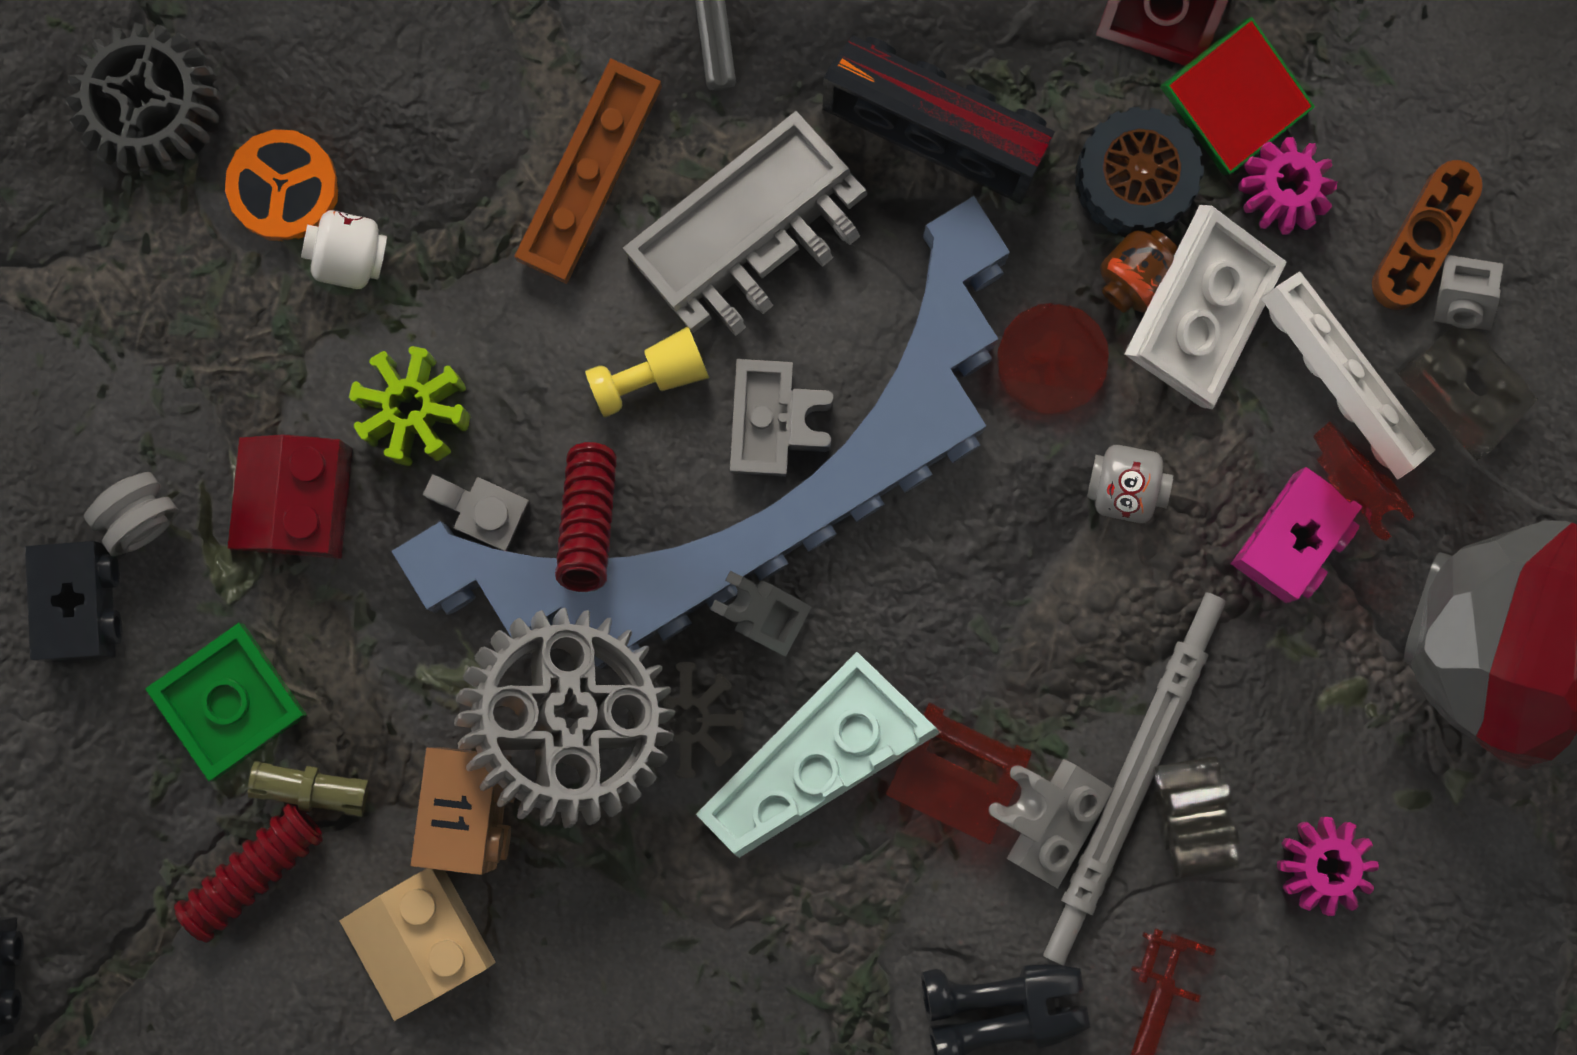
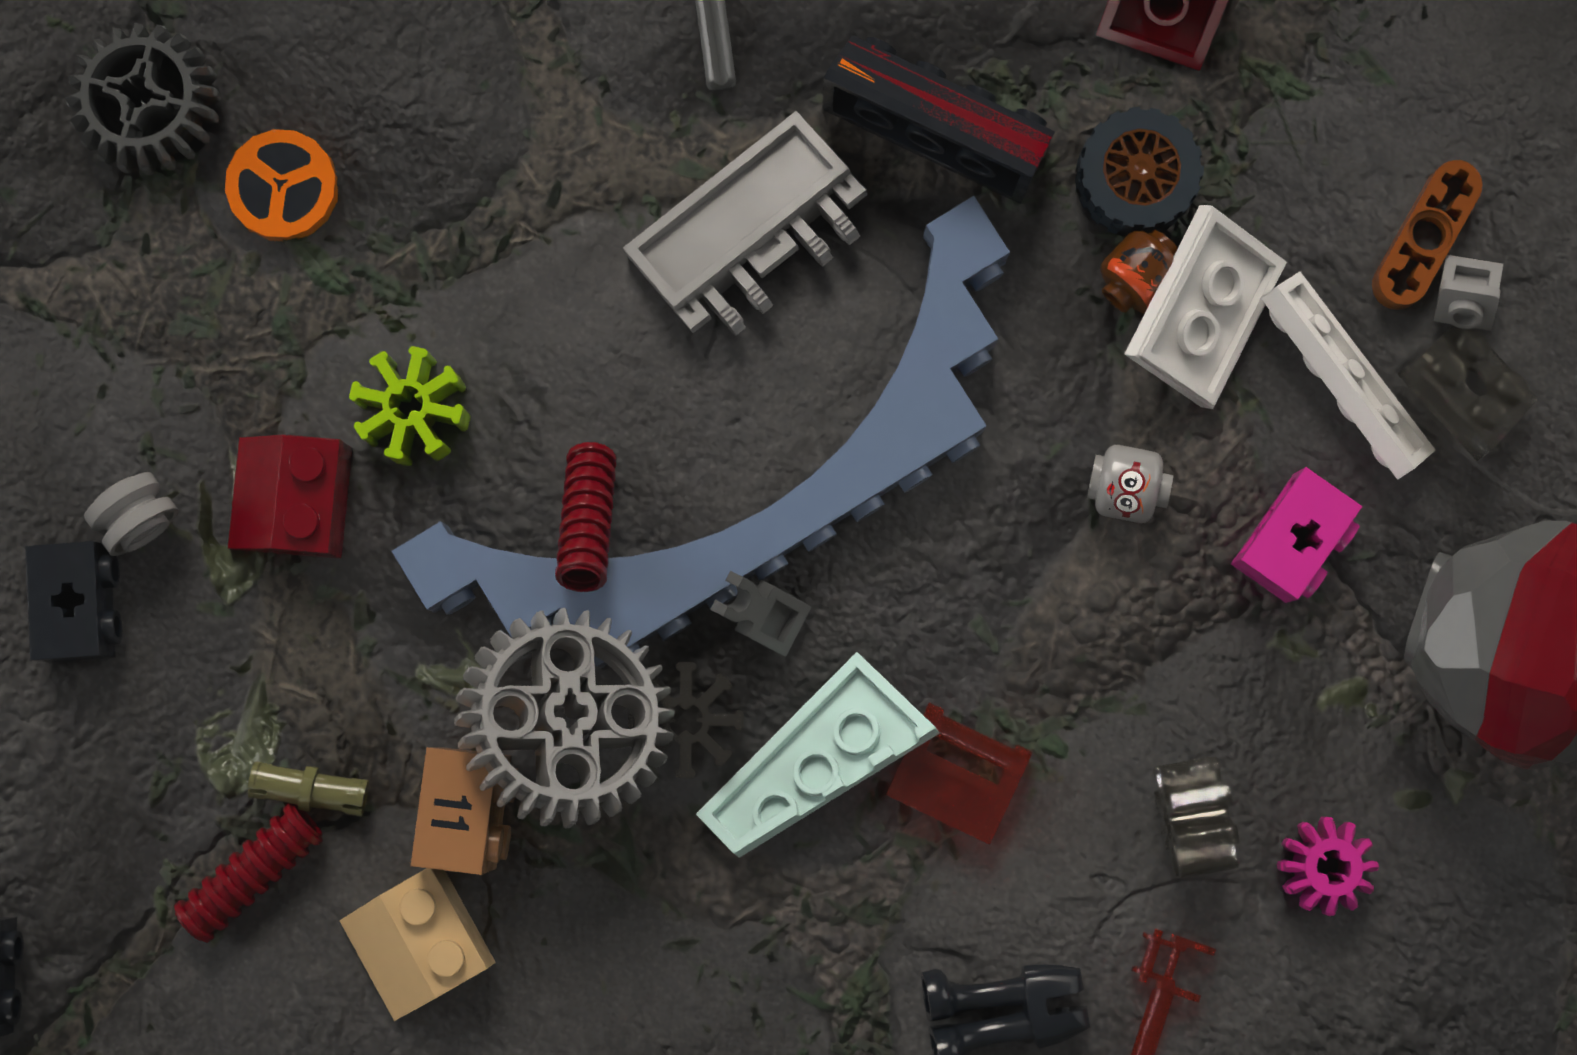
(226, 702): green tile -> none
(344, 249): white head -> none
(485, 511): light grey plate -> none
(588, 171): dark orange plate -> none
(668, 363): light yellow piece -> none
(772, 418): light grey plate -> none
(1052, 358): clear red tile -> none
(1052, 818): light grey plate -> none
(1134, 778): light grey axle -> none
(1237, 96): red tile -> none
(1288, 166): dark pink gear -> none
(1359, 480): clear red plate -> none

